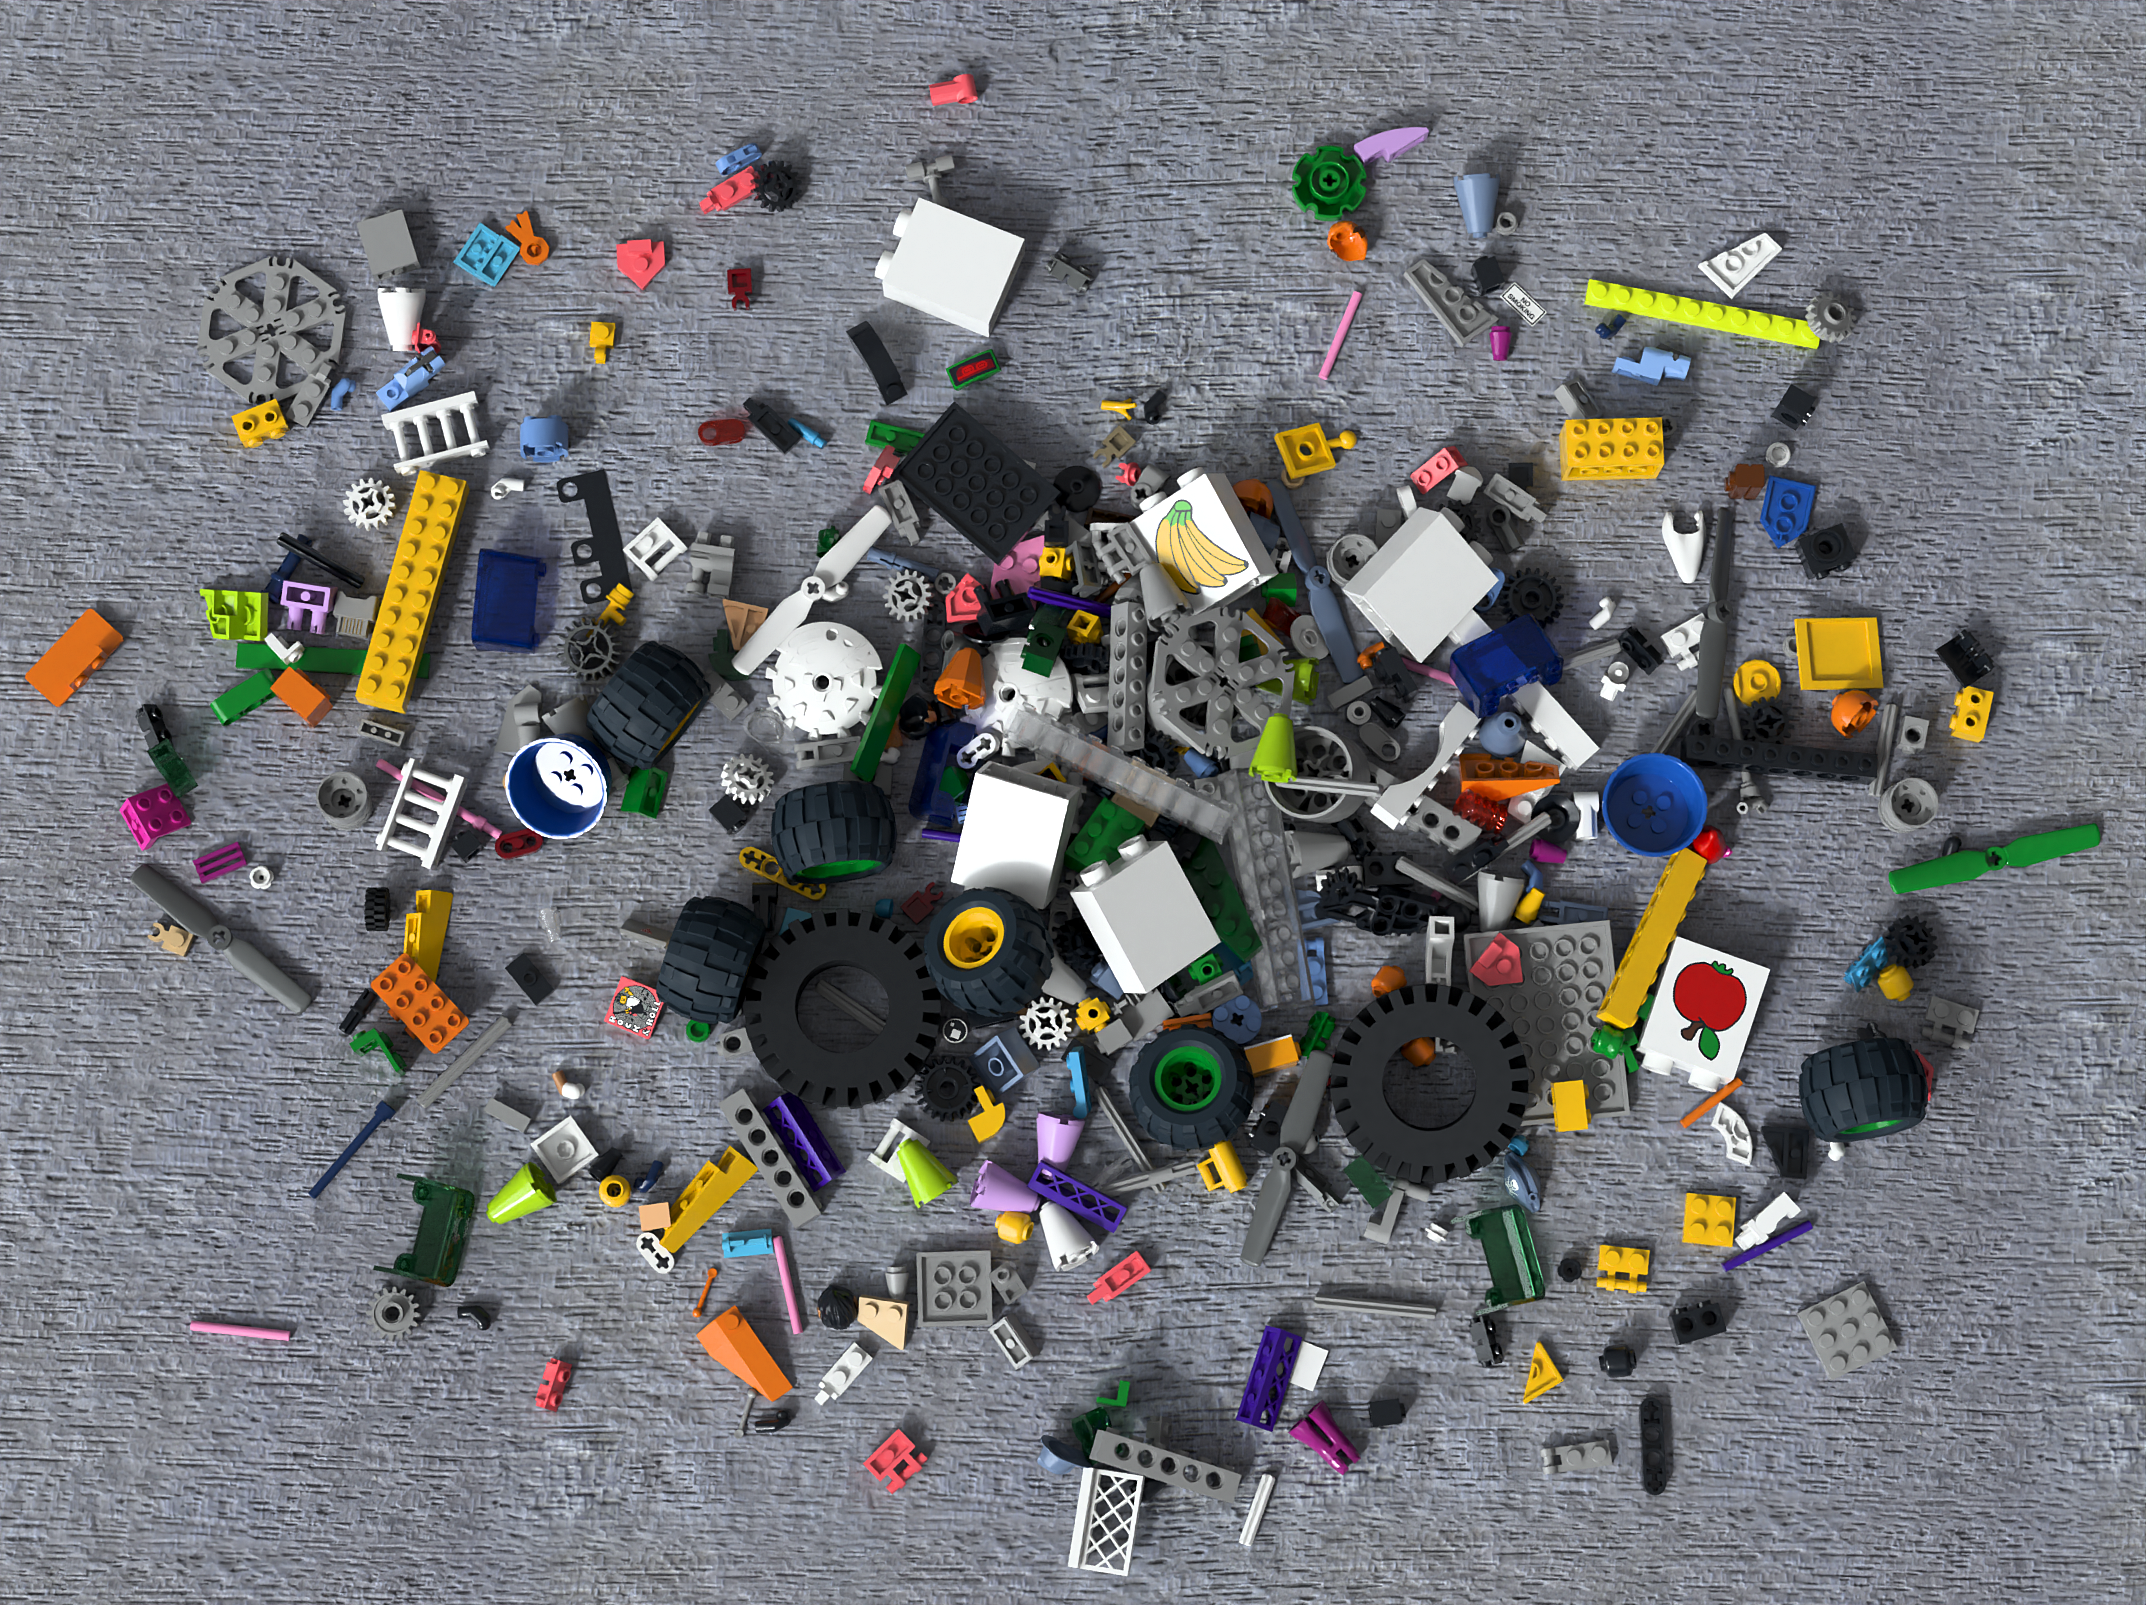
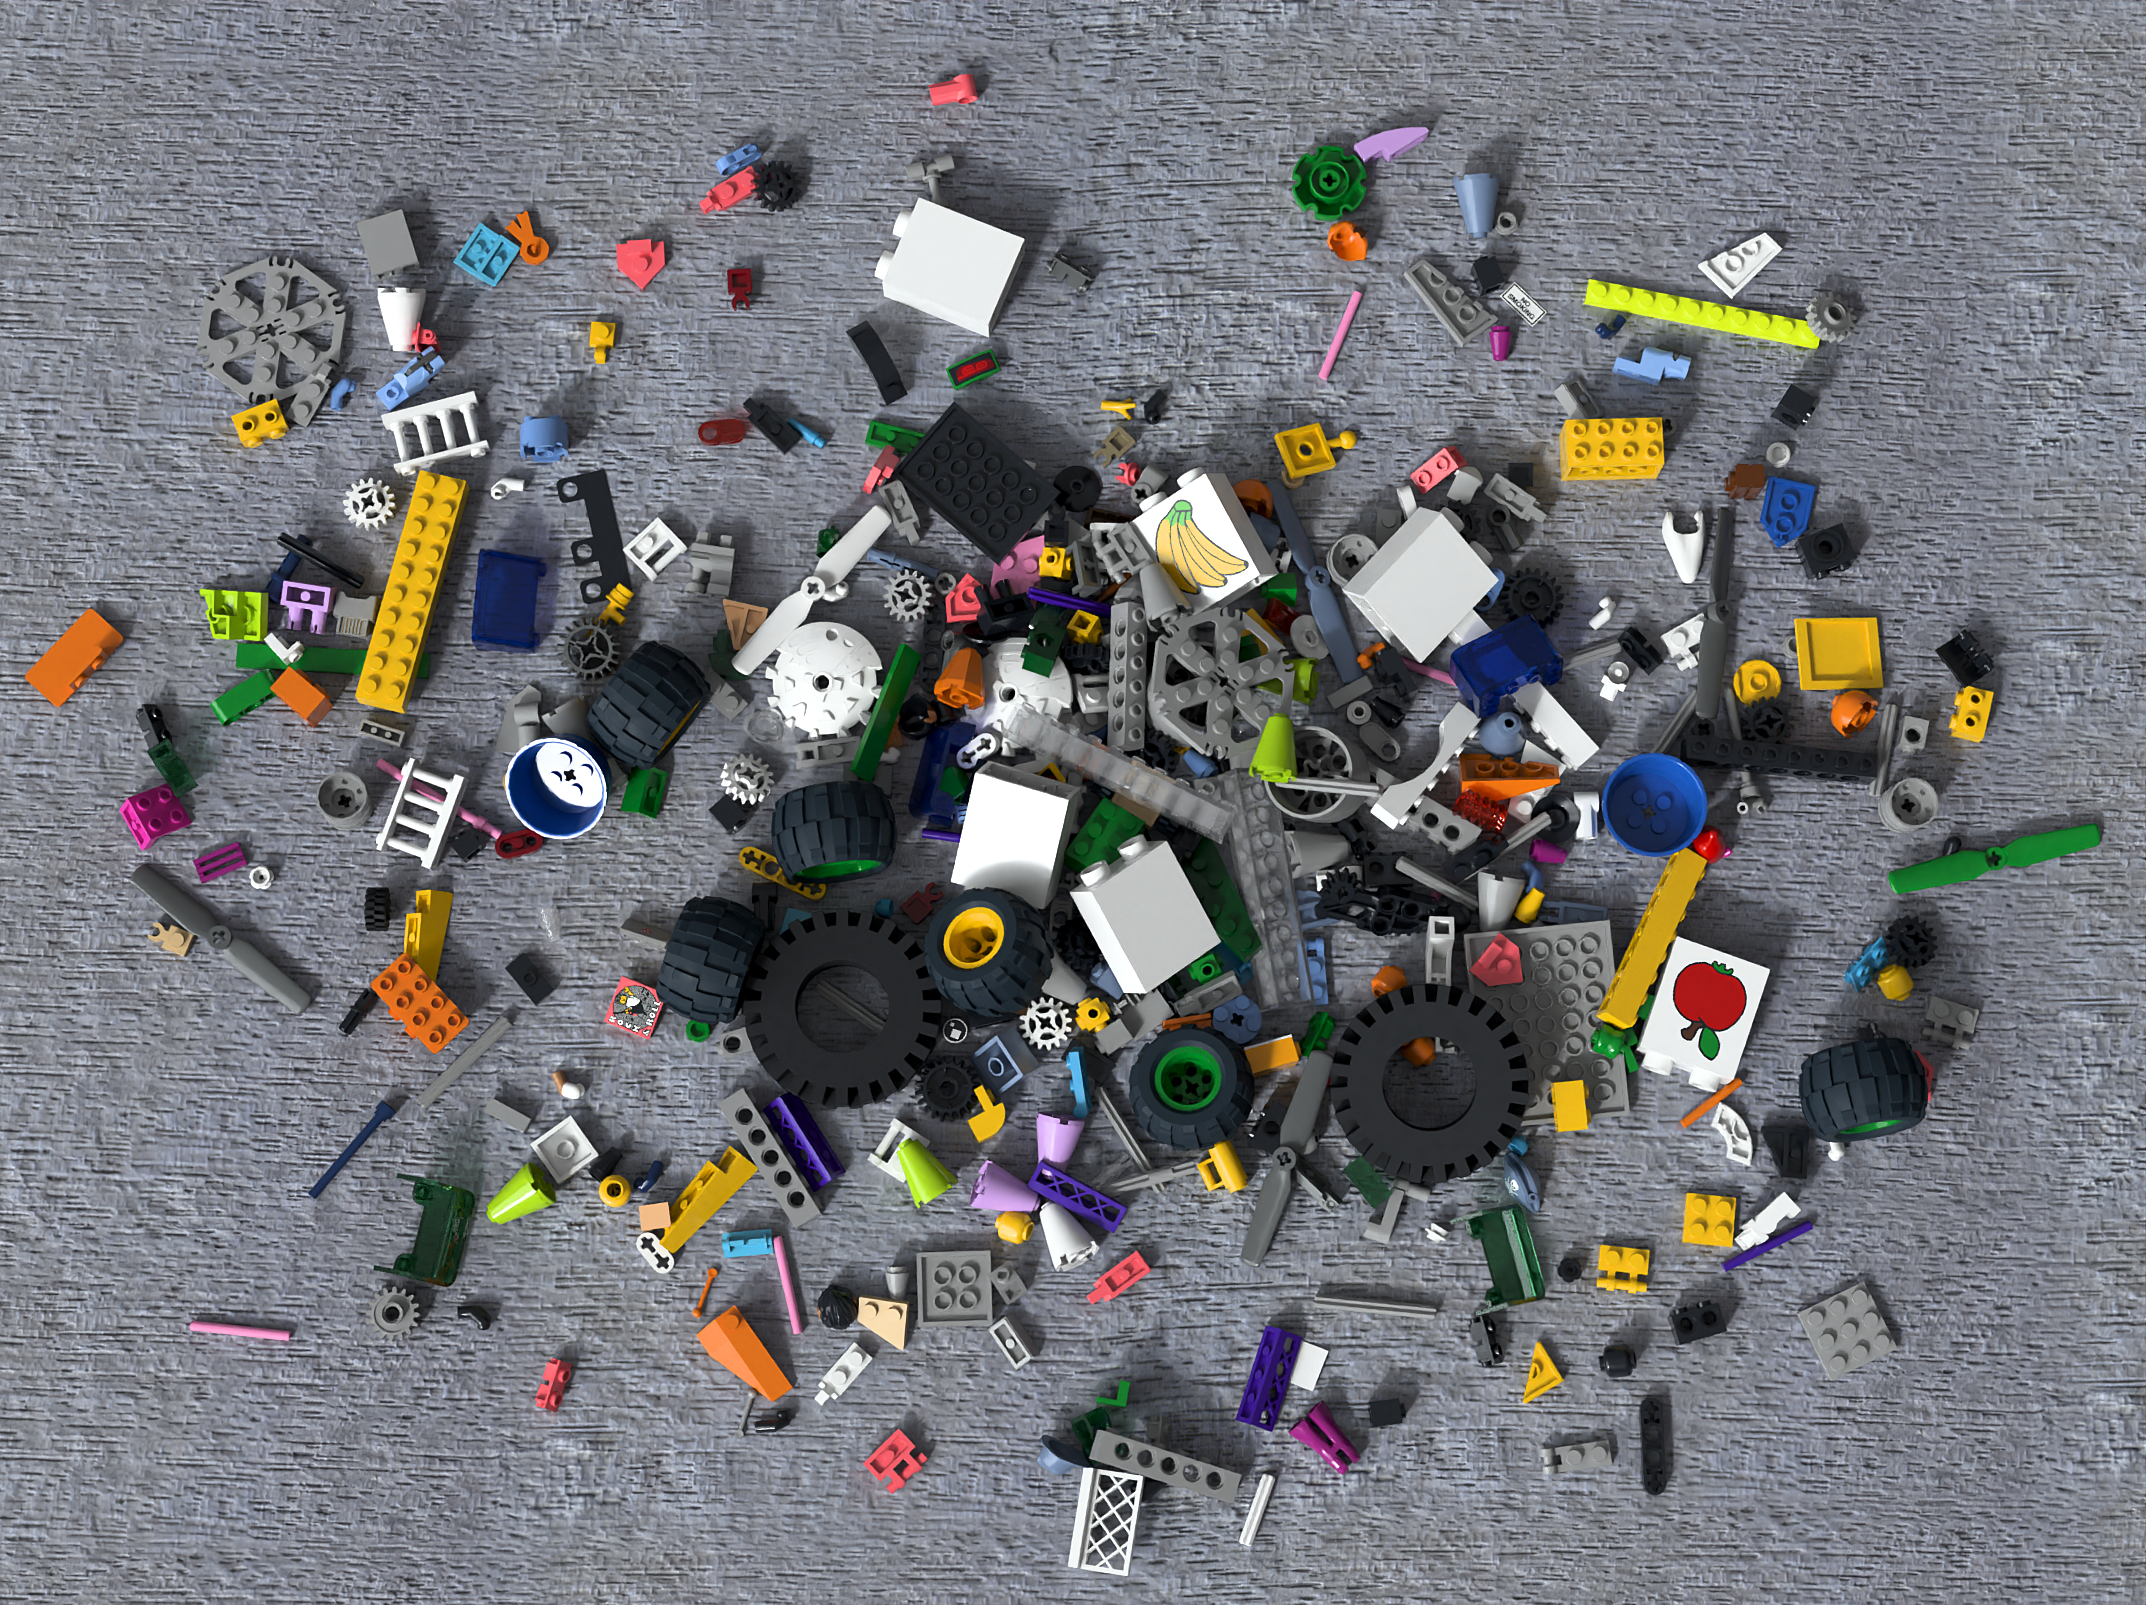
(366, 1042): green bracket -> none

